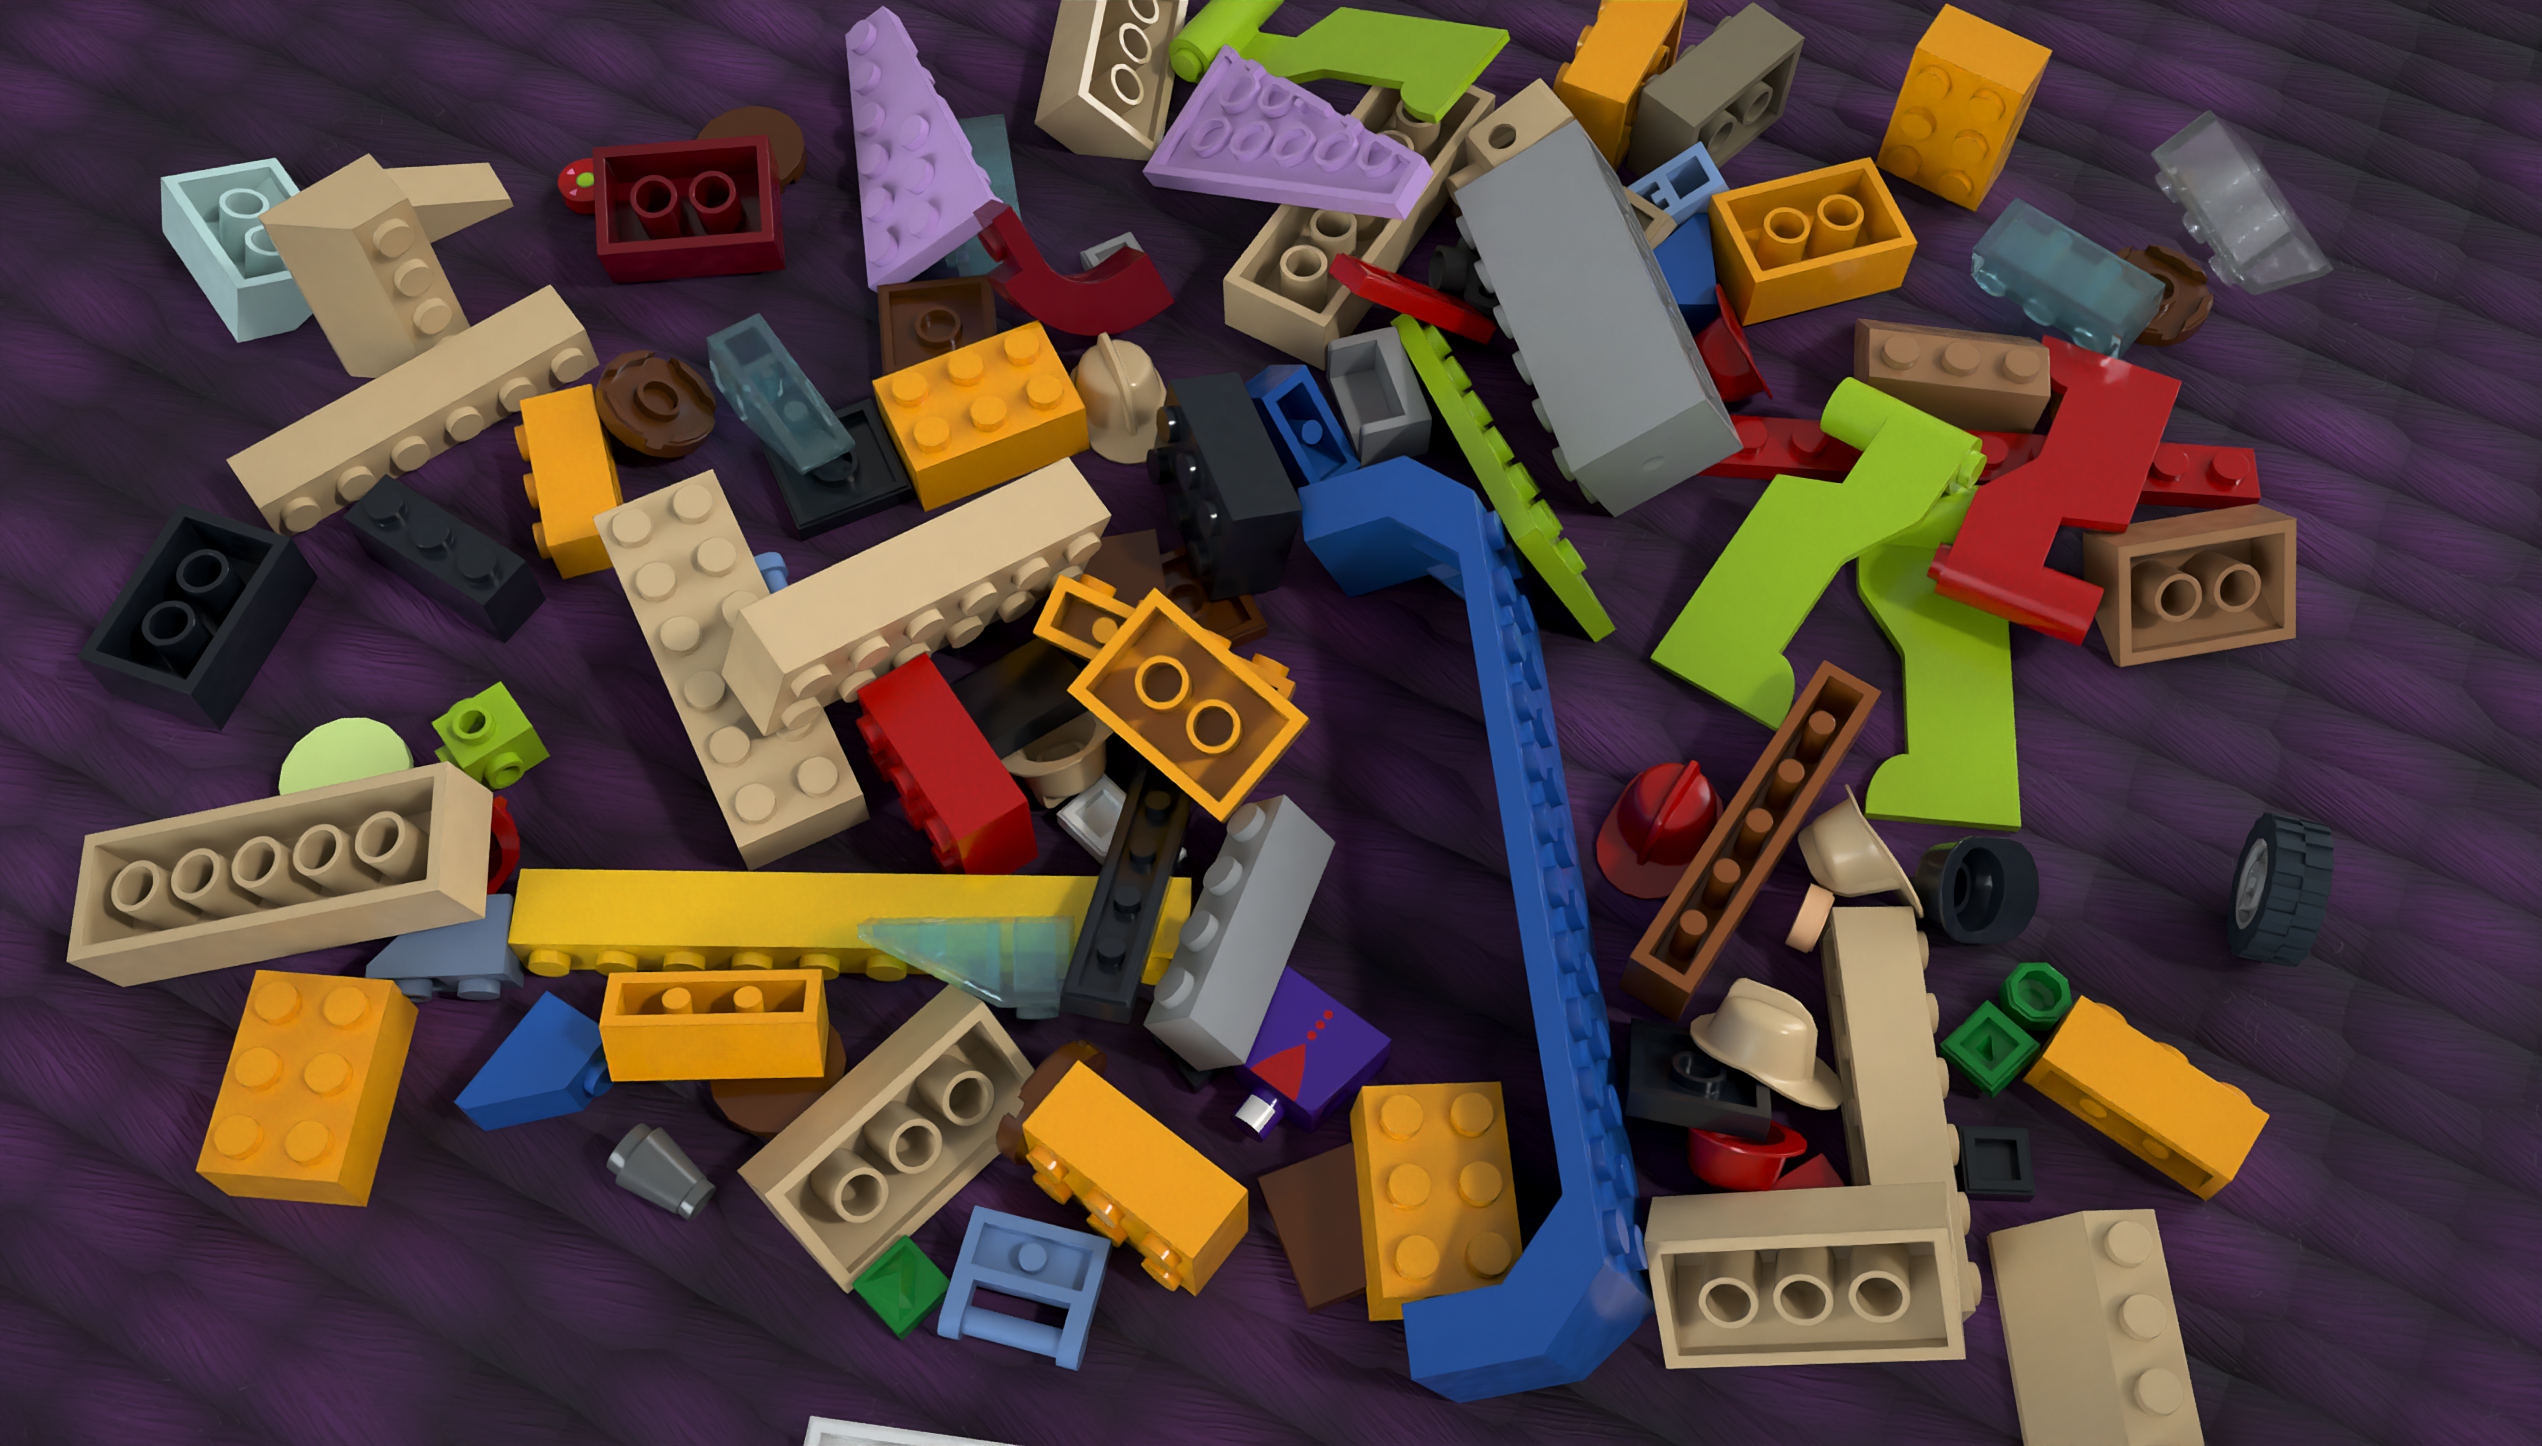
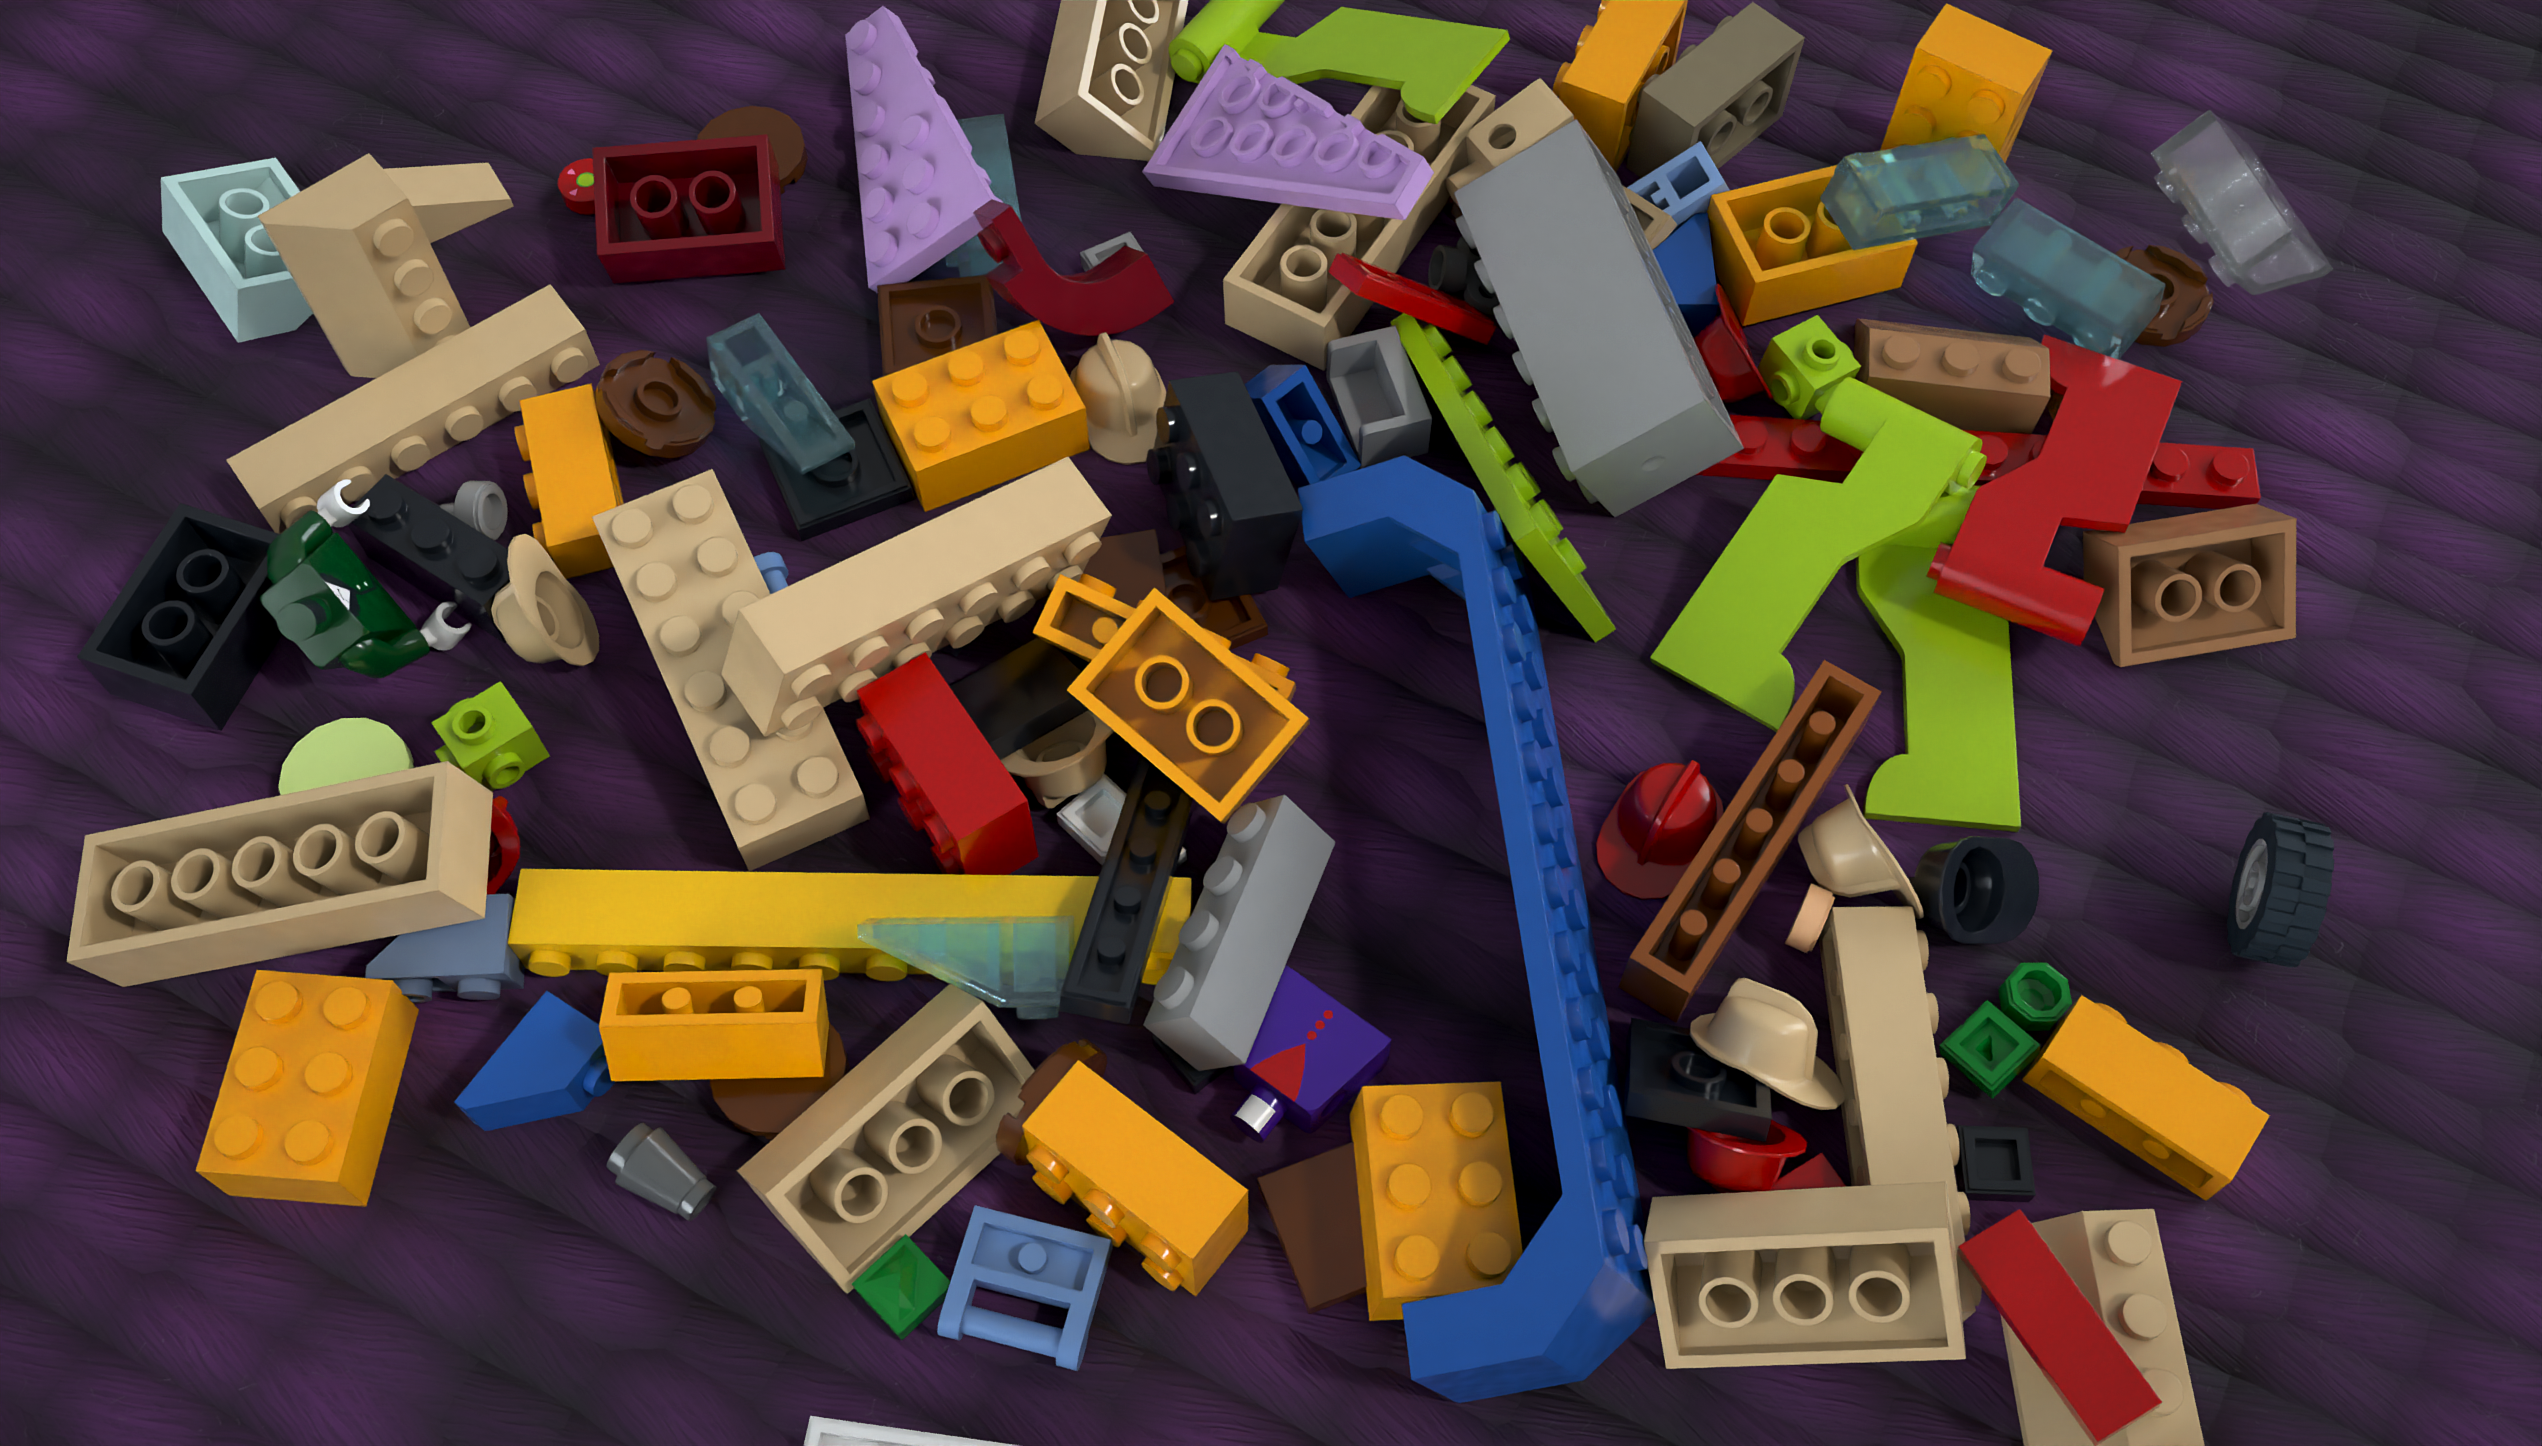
(335, 603): none -> dark green torso
(481, 507): none -> light grey tile
(541, 610): none -> tan piece
(1806, 367): none -> lime brick
(1918, 191): none -> clear light blue brick
(2058, 1327): none -> red tile

